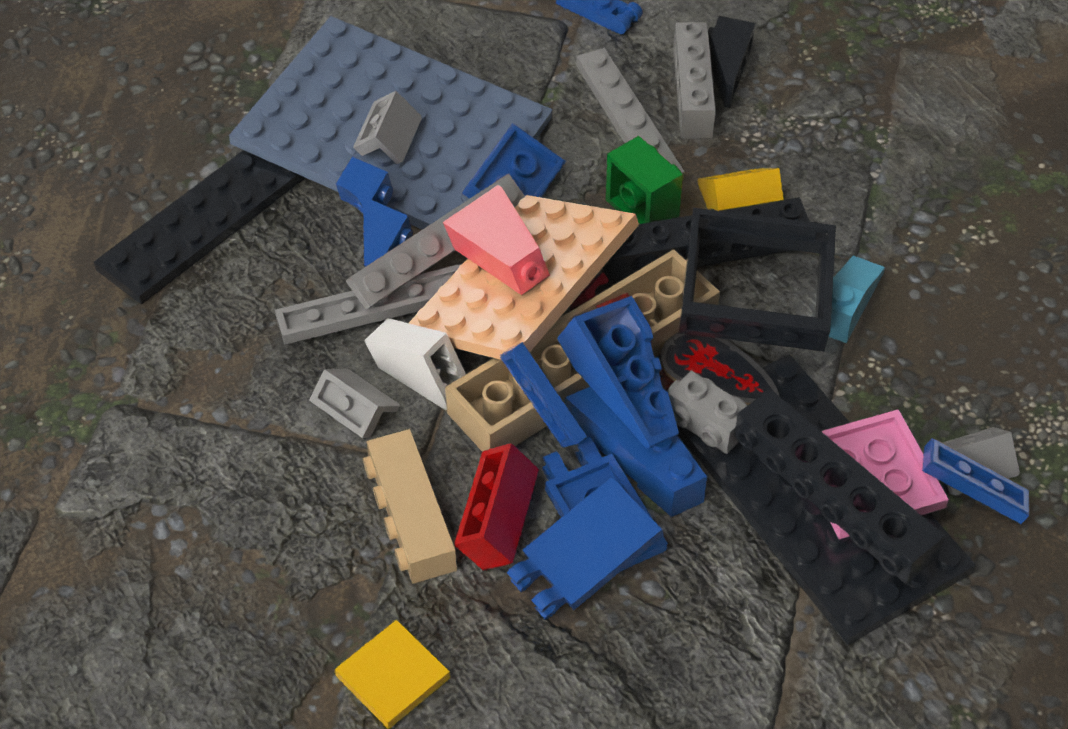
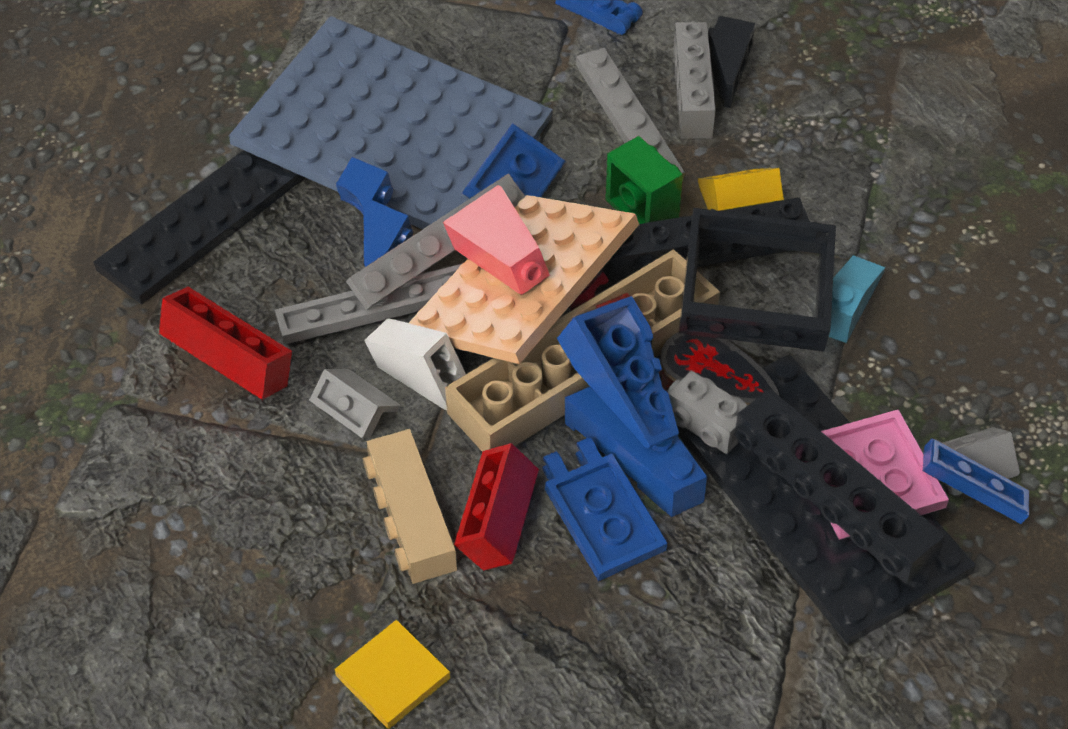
(225, 342): none -> red brick
(389, 127): light grey panel -> none
(542, 395): blue tile -> none
(586, 548): blue tile -> none

